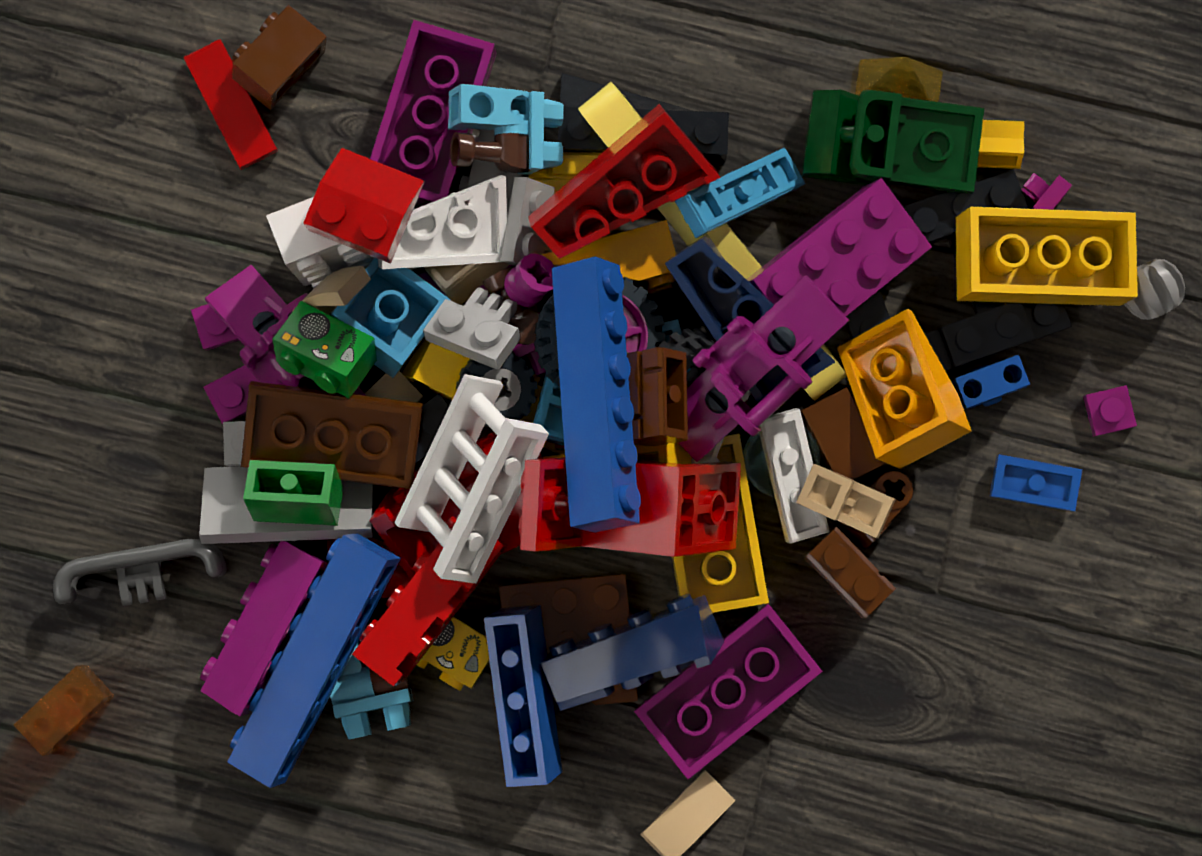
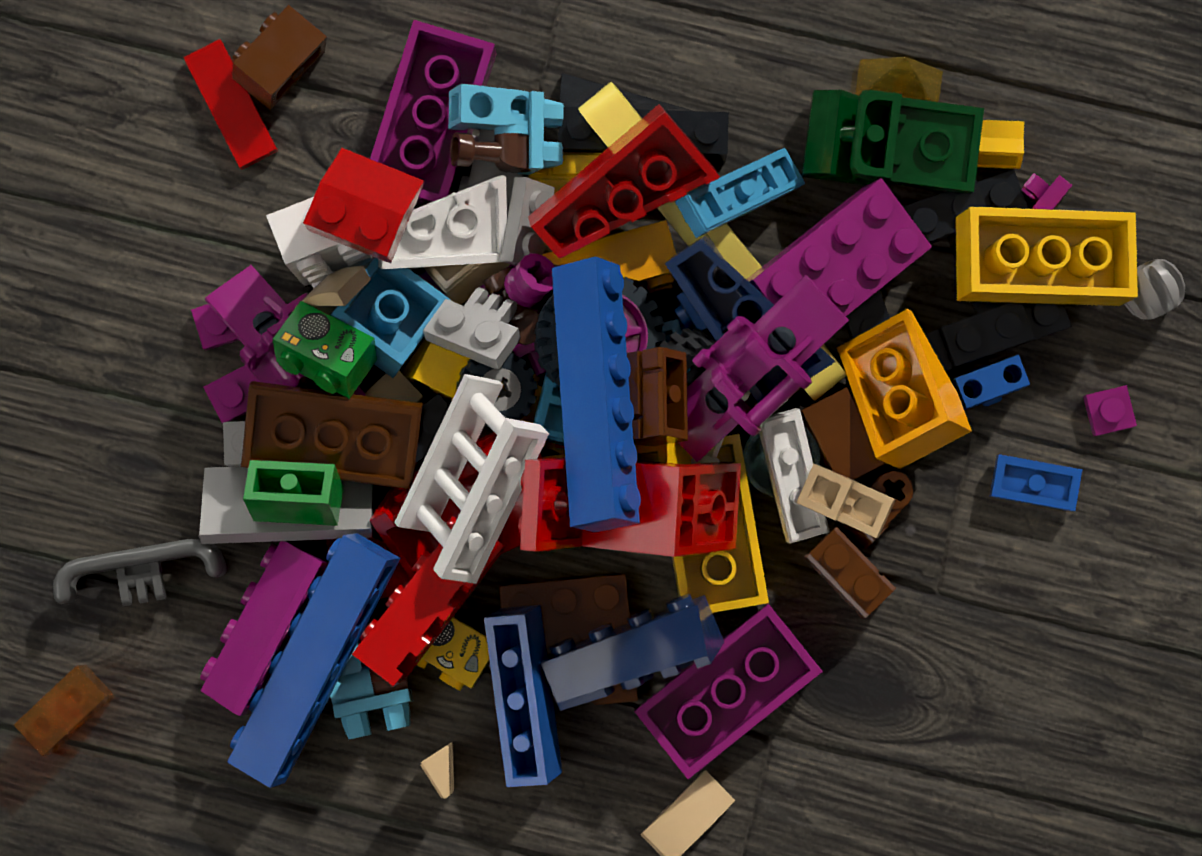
(440, 770): none -> tan slope
(687, 314): none -> blue plate

